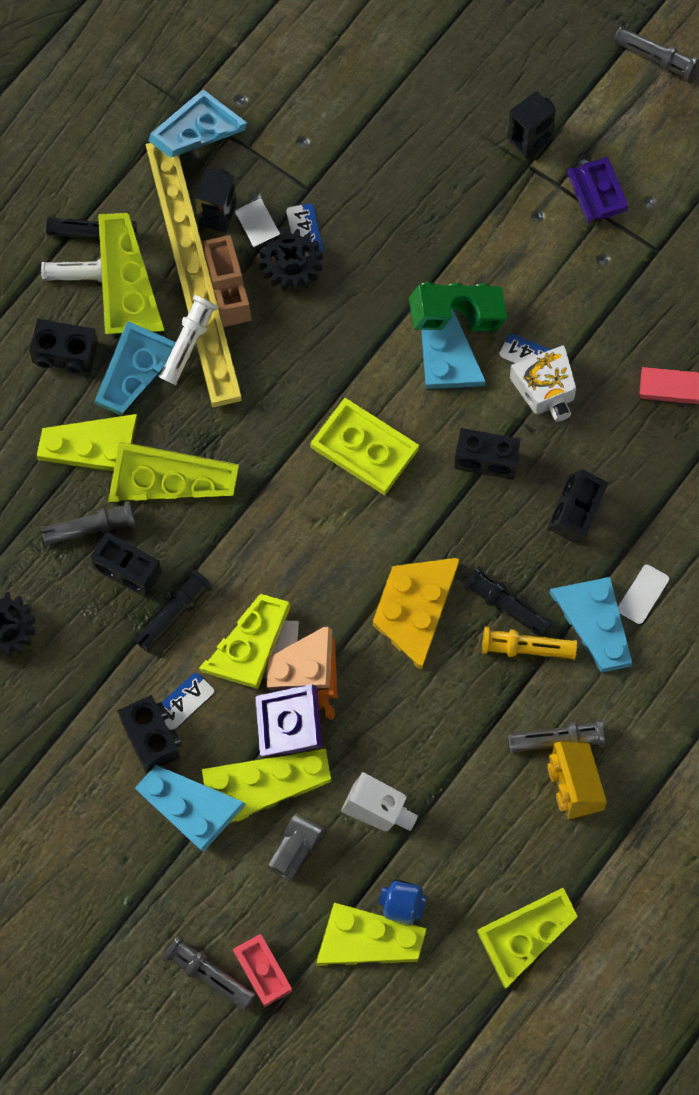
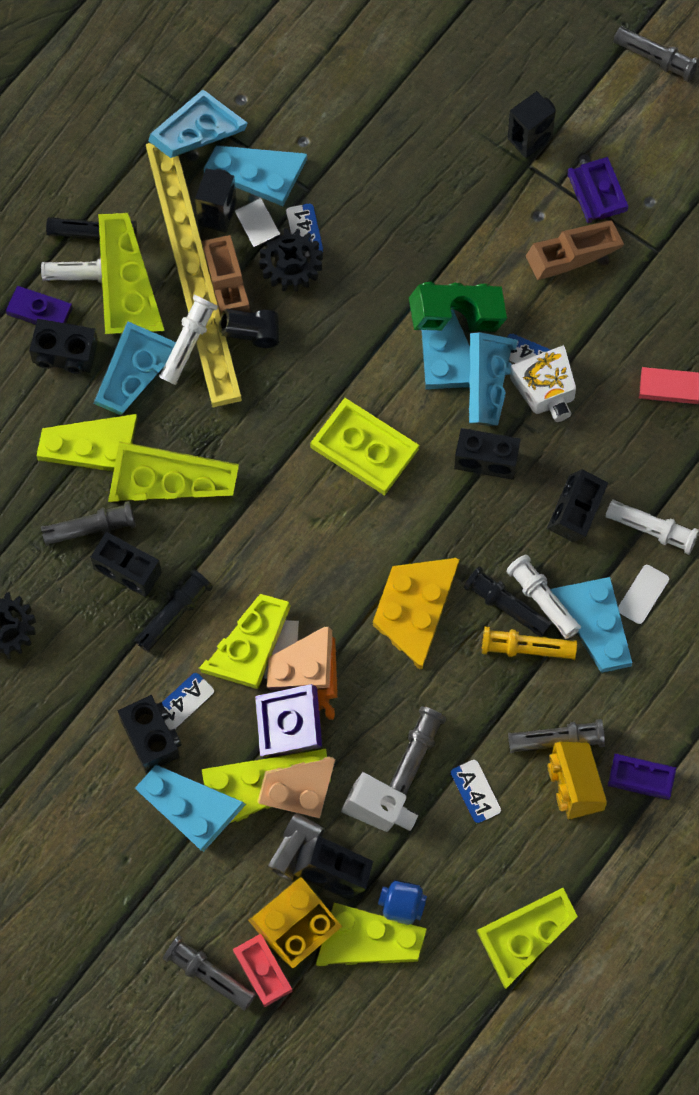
(31, 305): none -> dark purple plate
(259, 327): none -> black piece
(260, 171): none -> medium azure wing
(295, 923): none -> yellow slope
(298, 787): none -> light nougat wing
(333, 867): none -> black brick
(420, 740): none -> flat silver pin
(475, 791): none -> sticker
(487, 373): none -> medium azure wing
(536, 586): none -> white pin
(573, 249): none -> medium nougat slope
(642, 776): none -> dark purple plate
(666, 531): none -> white pin

